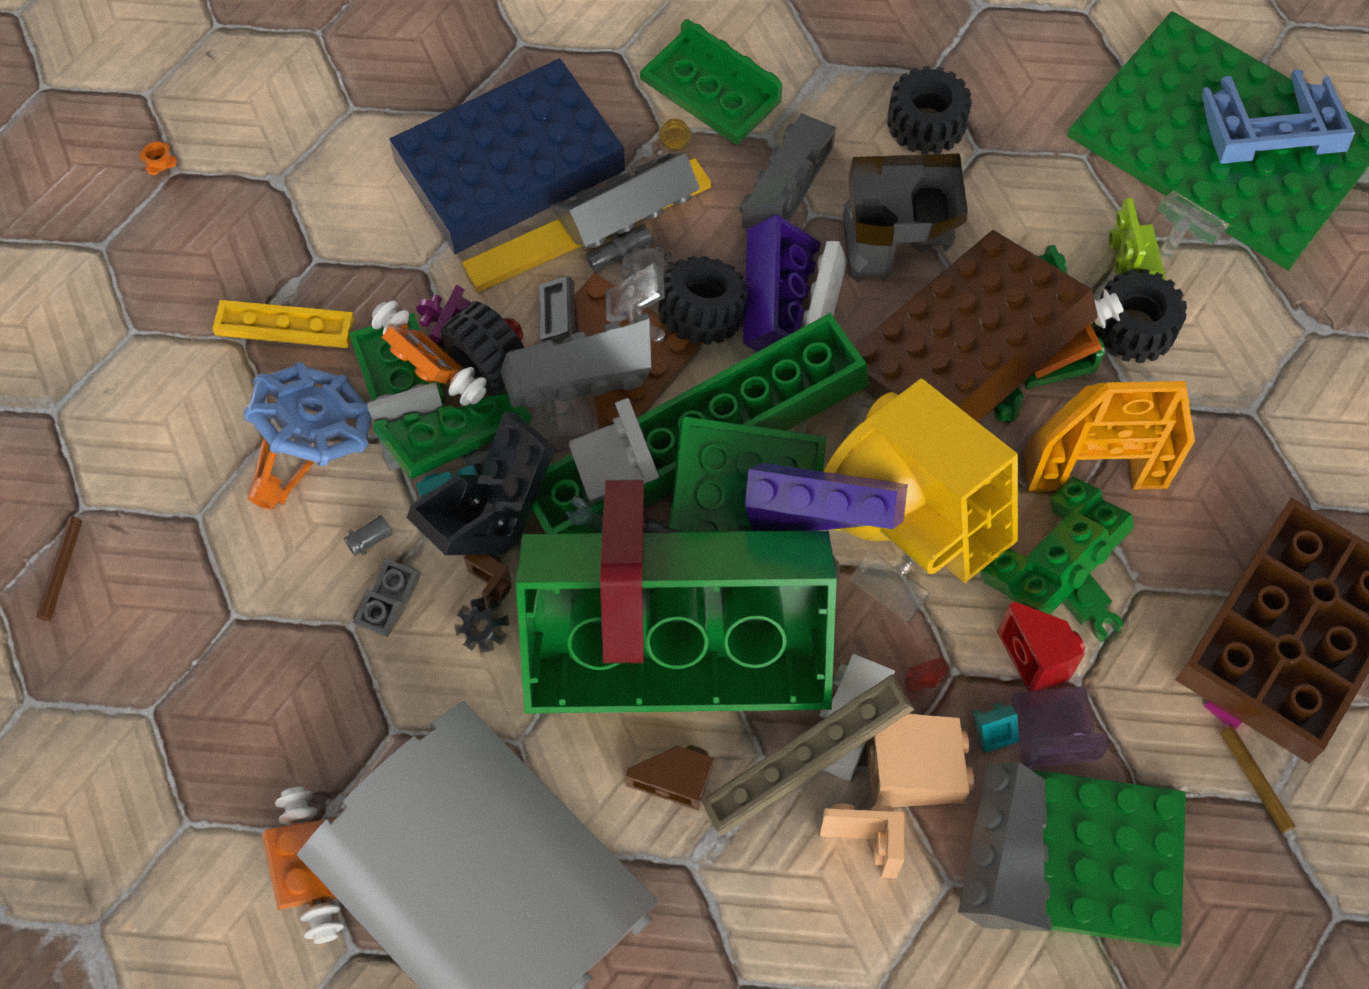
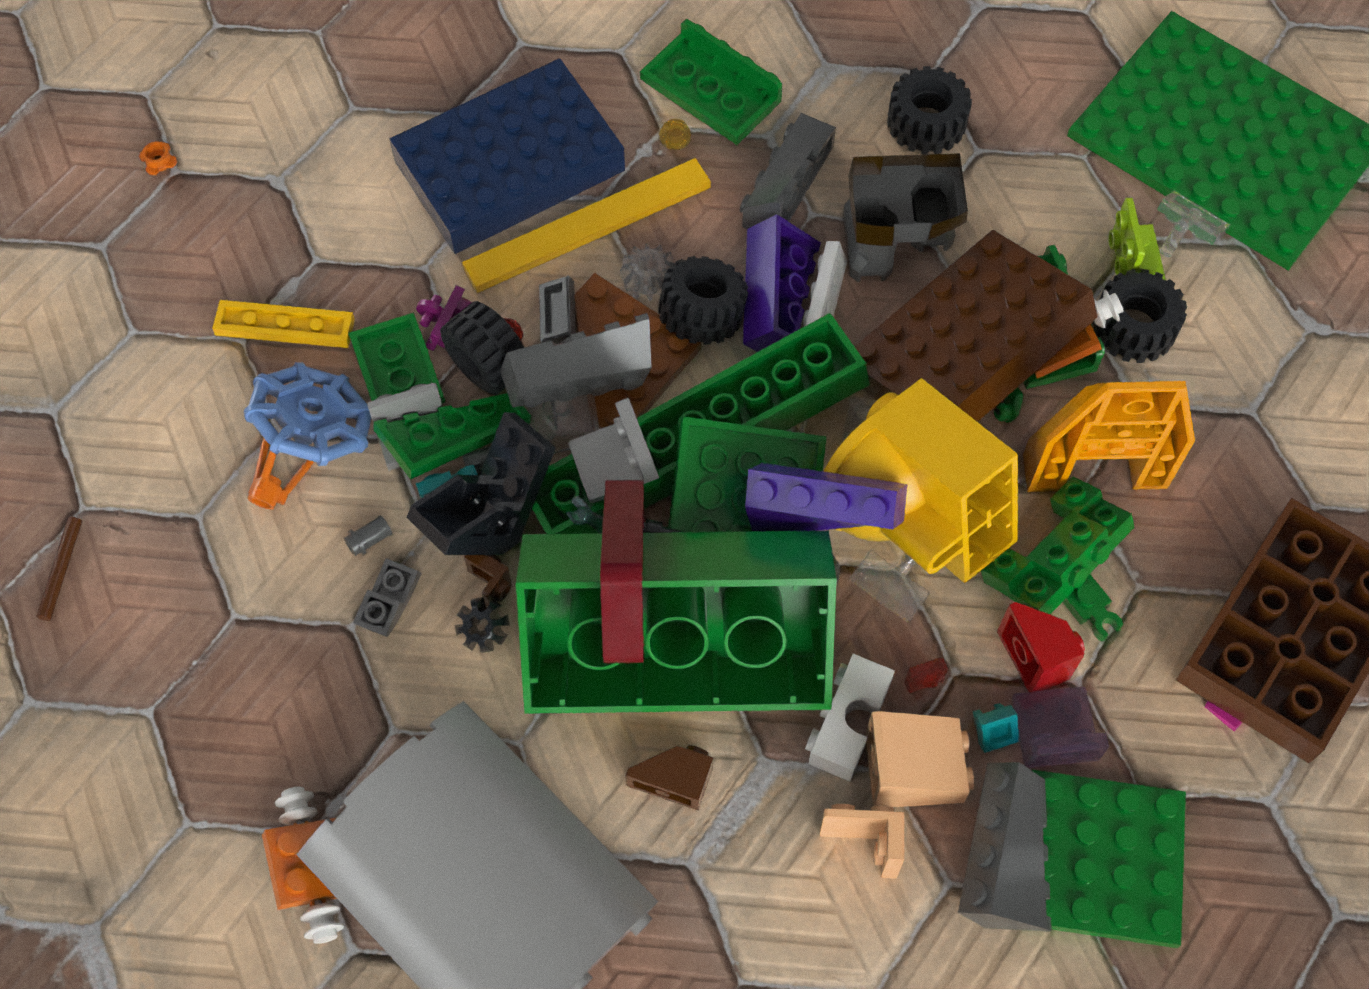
(427, 356): plate -> none
(618, 247): dark grey pin -> none
(627, 199): dark grey wedge -> none
(636, 294): clear plate -> none
(807, 754): dark tan tile -> none
(1257, 779): pearl gold bar -> none
(1319, 125): medium blue wedge -> none

